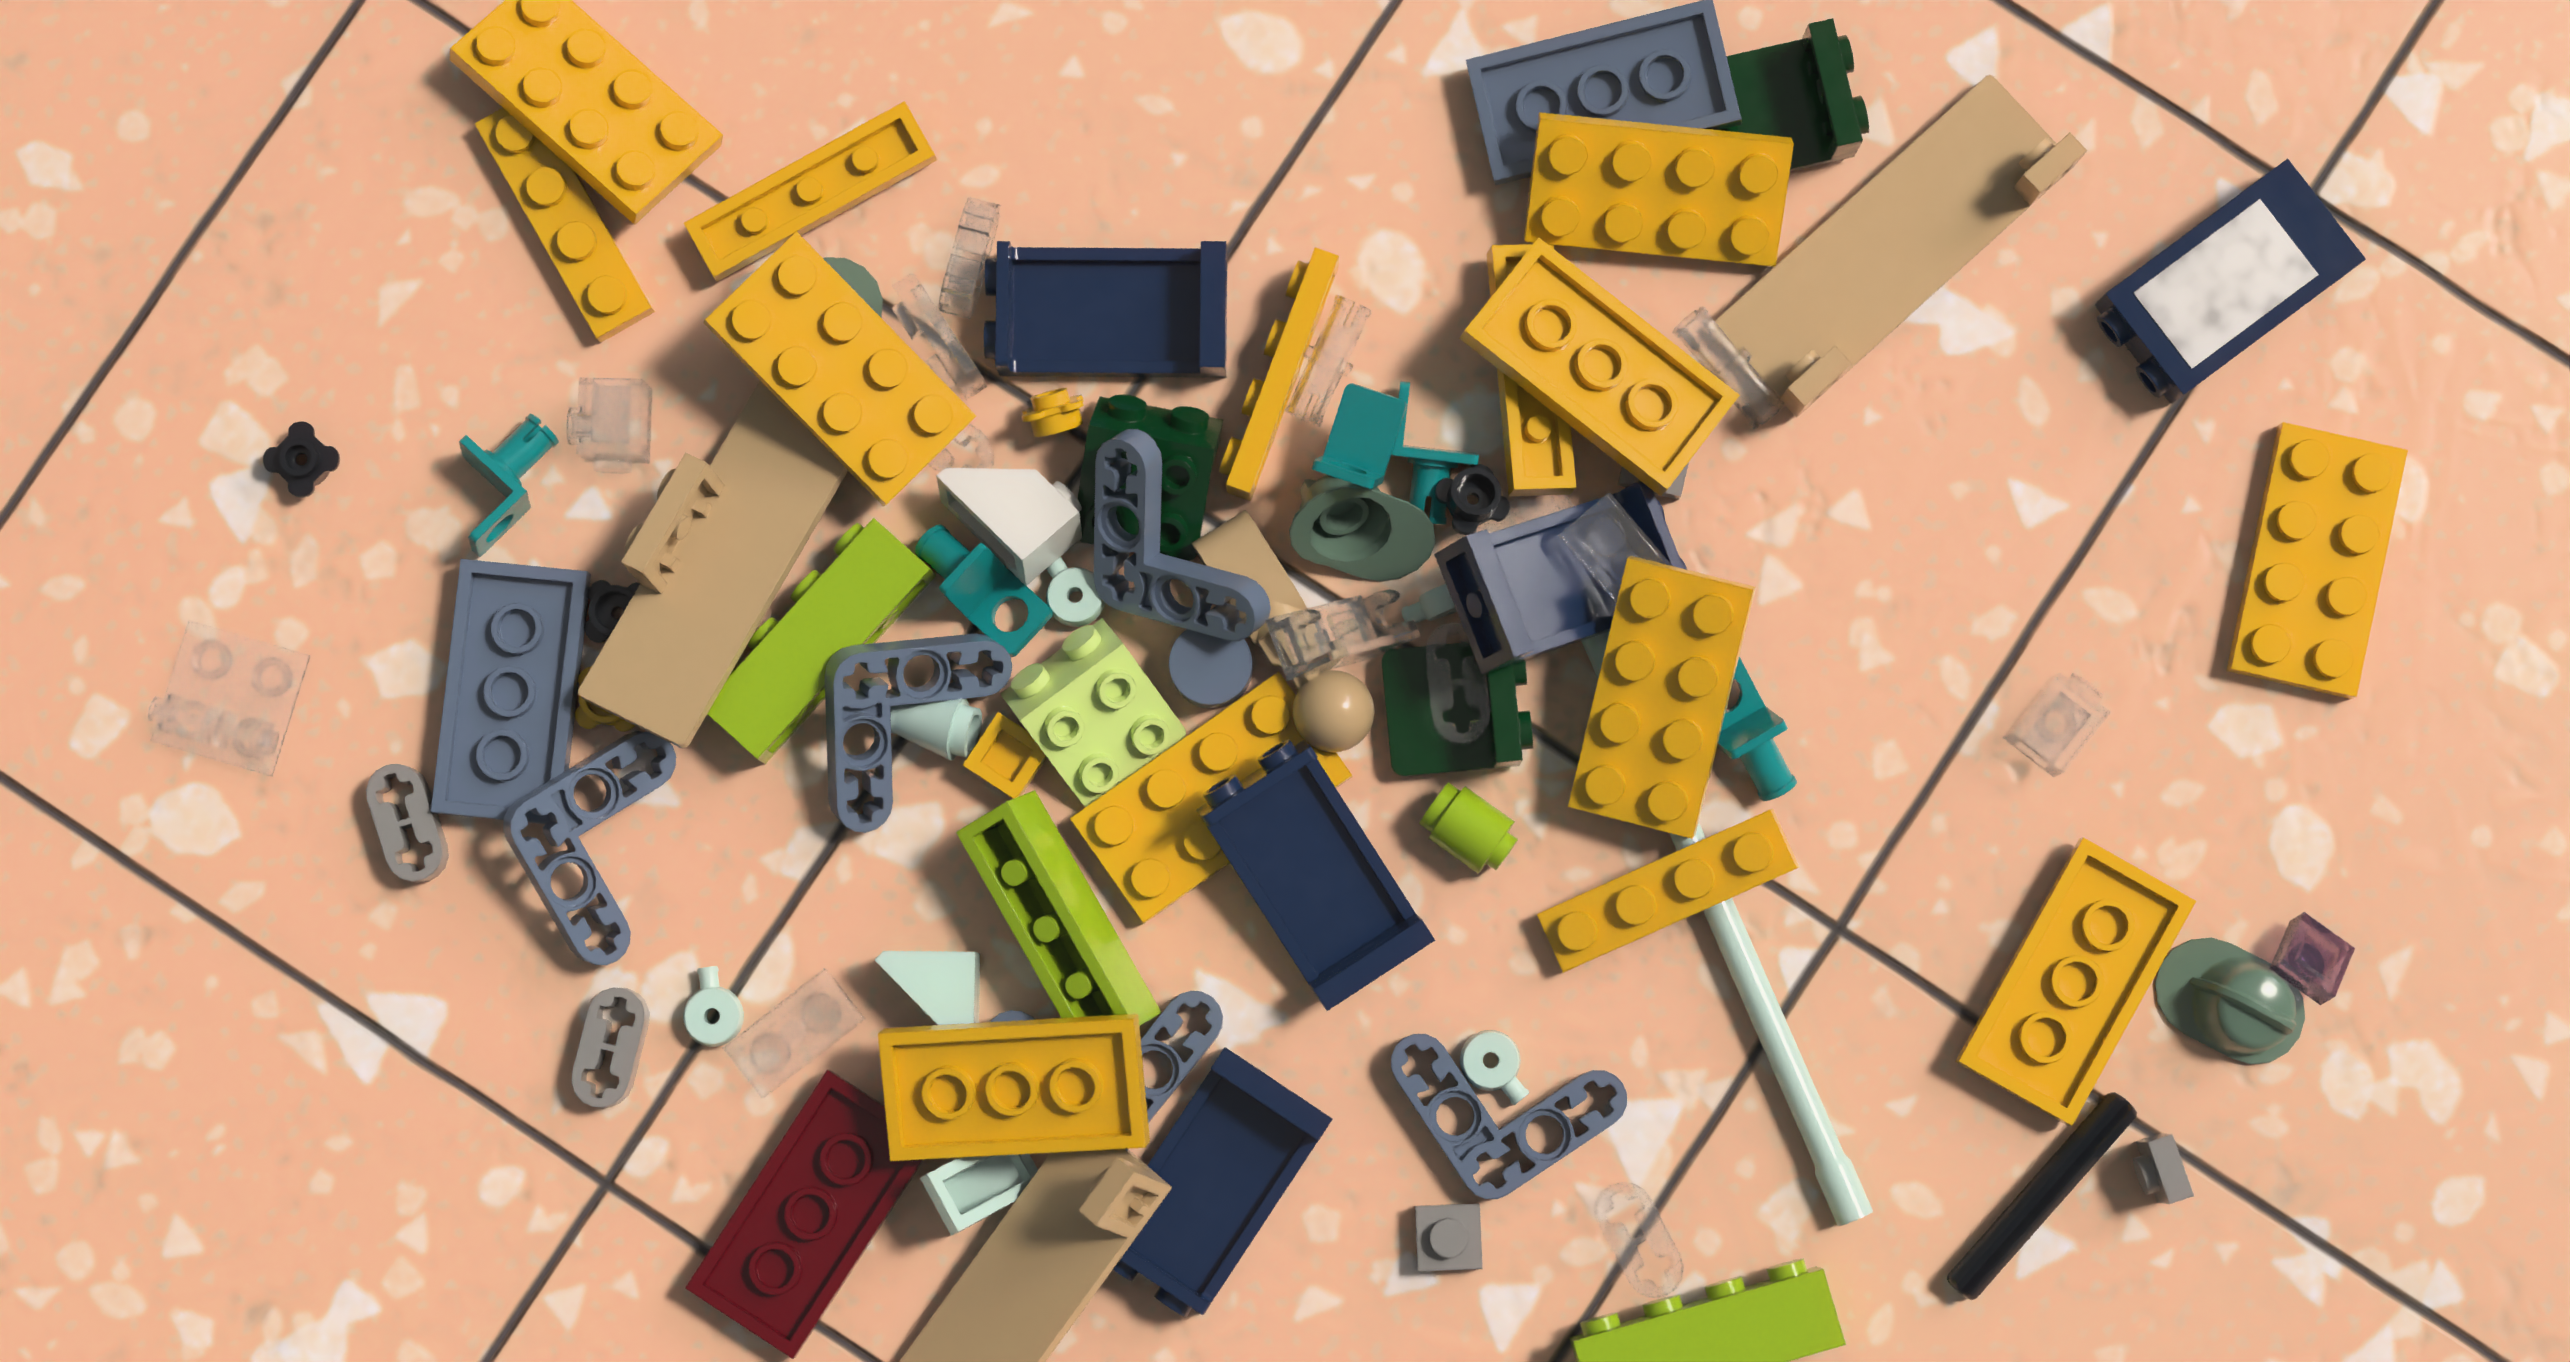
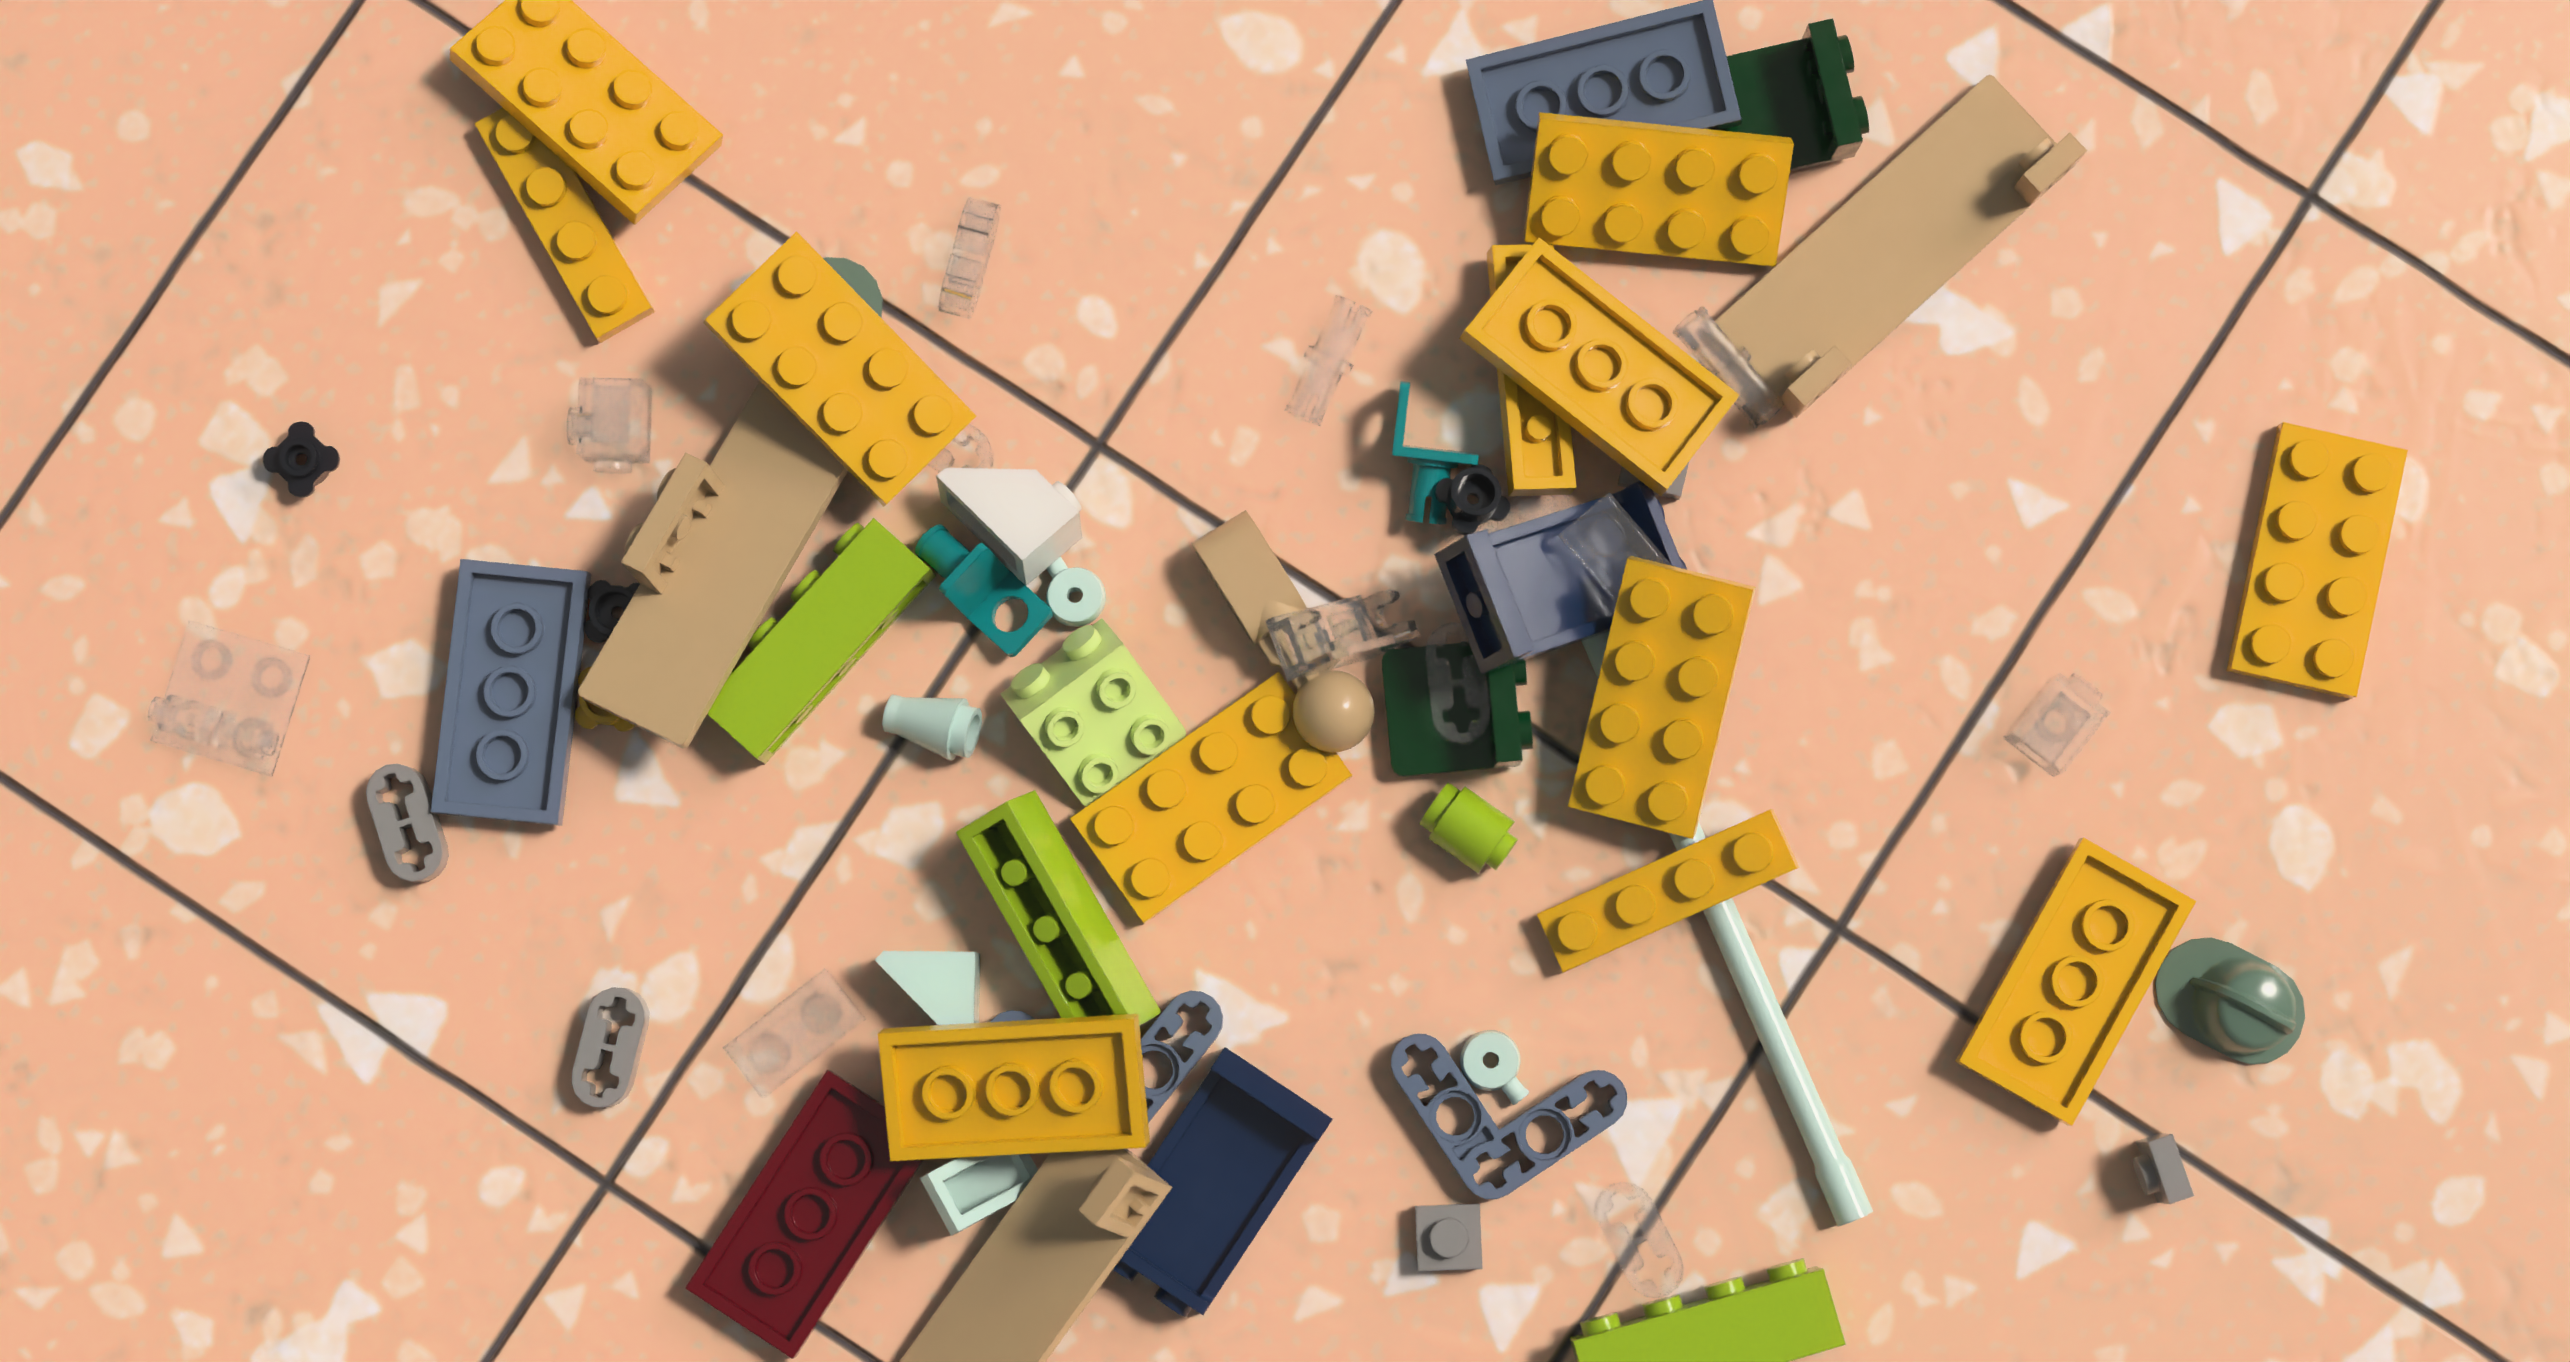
(503, 471): teal bracket -> none
(569, 822): sand blue beam -> none
(712, 997): light aqua piece -> none
(810, 191): yellow plate -> none
(873, 703): sand blue beam -> none
(921, 316): clear plate -> none
(1006, 756): yellow plate -> none
(1053, 412): yellow plate -> none
(1108, 311): dark blue panel -> none
(1150, 568): sand blue beam -> none
(1187, 449): dark green bracket -> none
(1210, 669): sand blue piece -> none
(1268, 398): yellow plate -> none
(1313, 872): dark blue panel -> none
(1360, 530): sand green piece -> none
(1362, 436): teal bracket -> none
(1432, 606): light aqua piece -> none
(1749, 734): teal bracket -> none
(2042, 1196): black axle -> none
(2227, 282): panel -> none
(2312, 958): plate -> none

